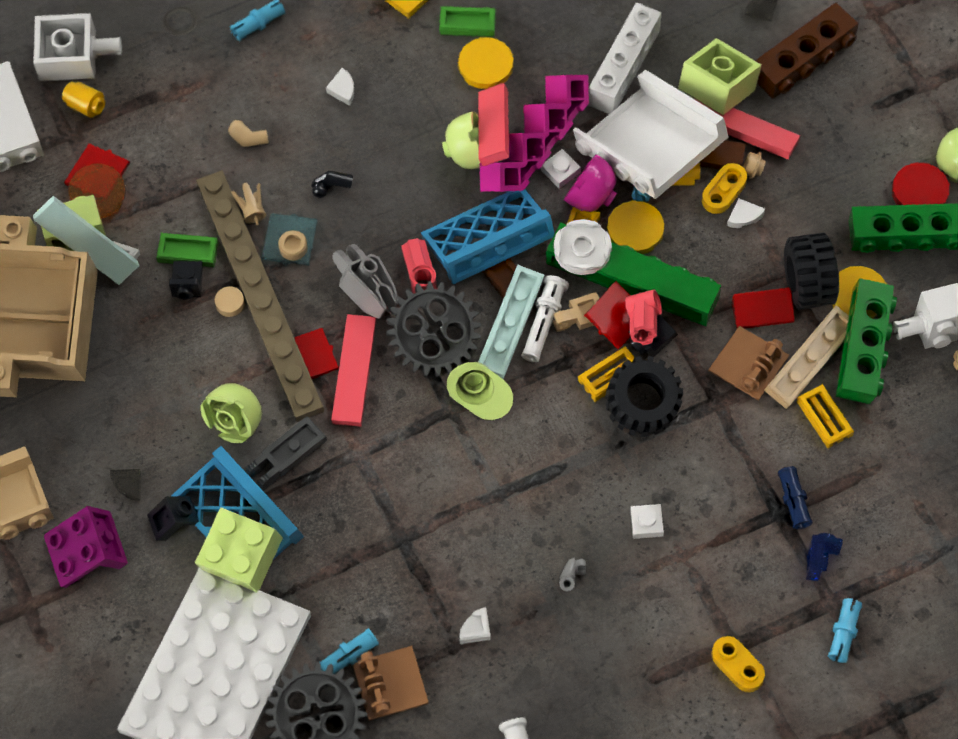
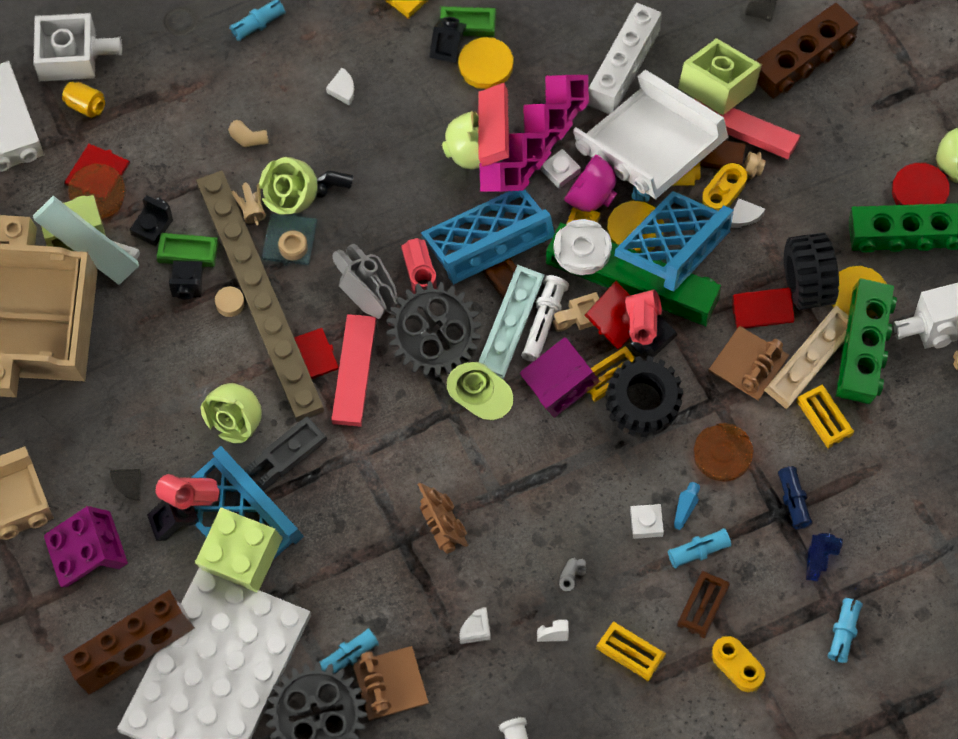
(128, 642): none -> reddish brown brick
(152, 220): none -> black bracket
(187, 491): none -> coral piece
(288, 185): none -> yellowish green cylinder
(438, 512): none -> medium nougat hinge
(447, 39): none -> black bracket
(558, 632): none -> white tile
(559, 377): none -> magenta bracket
(624, 660): none -> yellow tile
(686, 504): none -> dark azure bar
(693, 626): none -> reddish brown tile
(694, 247): none -> dark azure fence
(699, 548): none -> medium azure pin
(723, 452): none -> clear orange tile

